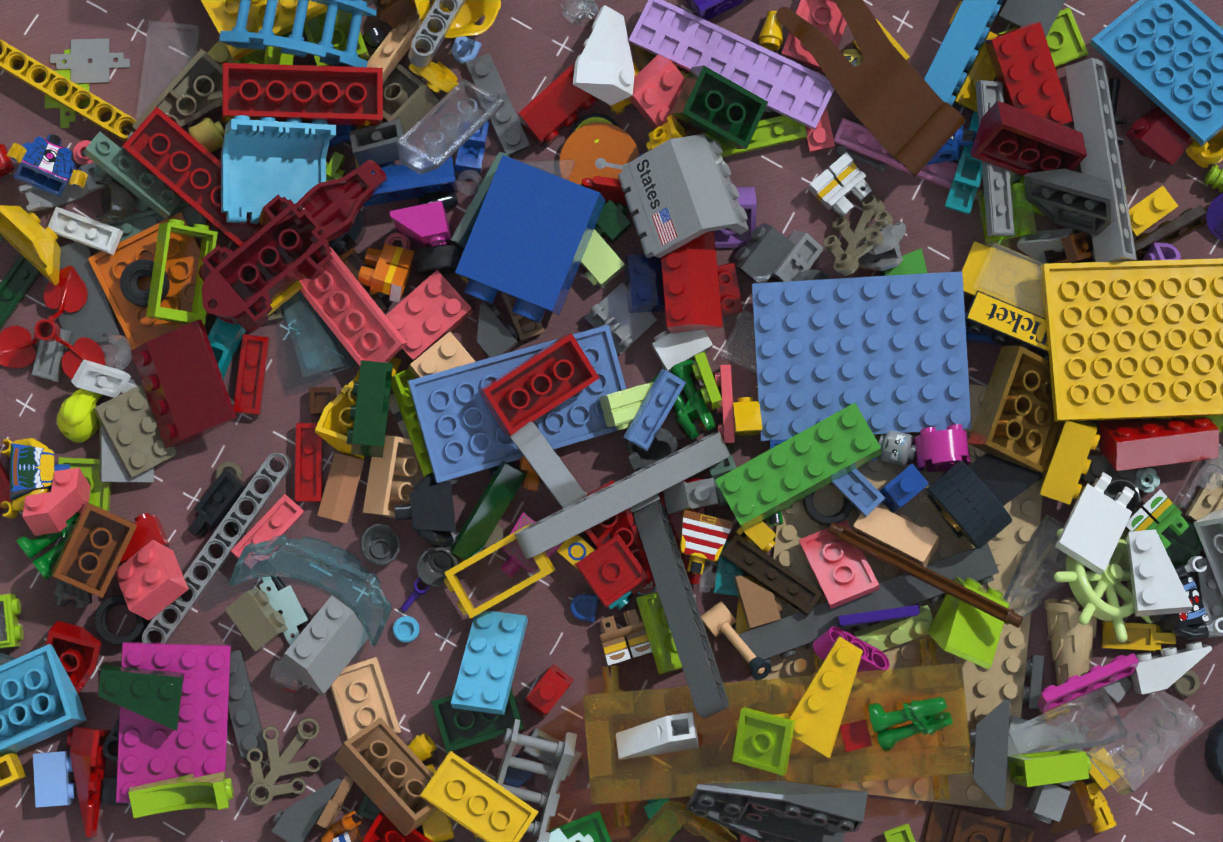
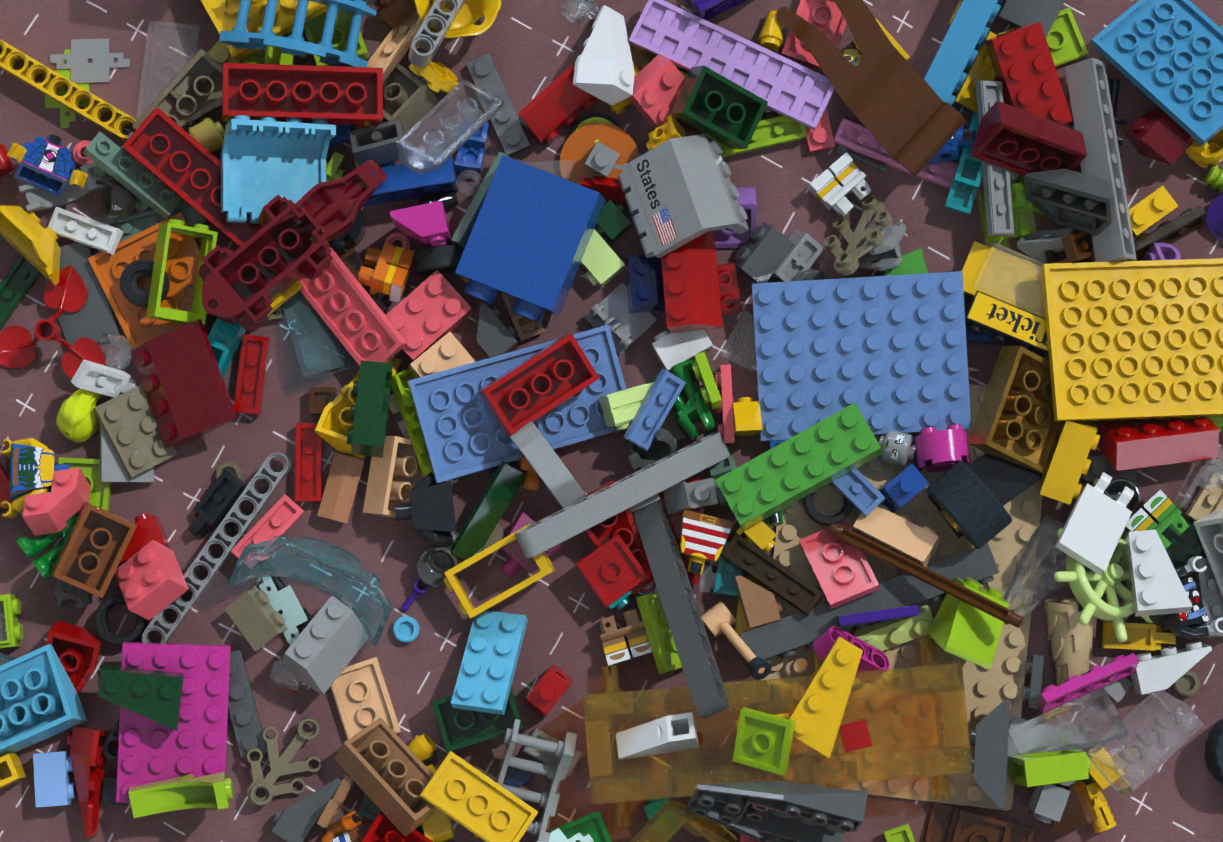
(49, 358): light grey tile -> none
(374, 37): black hinge -> none
(380, 544): dark grey hair -> none
(465, 49): light blue tile -> none
(575, 549): yellow brick -> none
(584, 607): blue tile -> none
(602, 159): none -> light grey brick
(923, 714): green piece -> none
(1154, 480): light aqua plate -> none

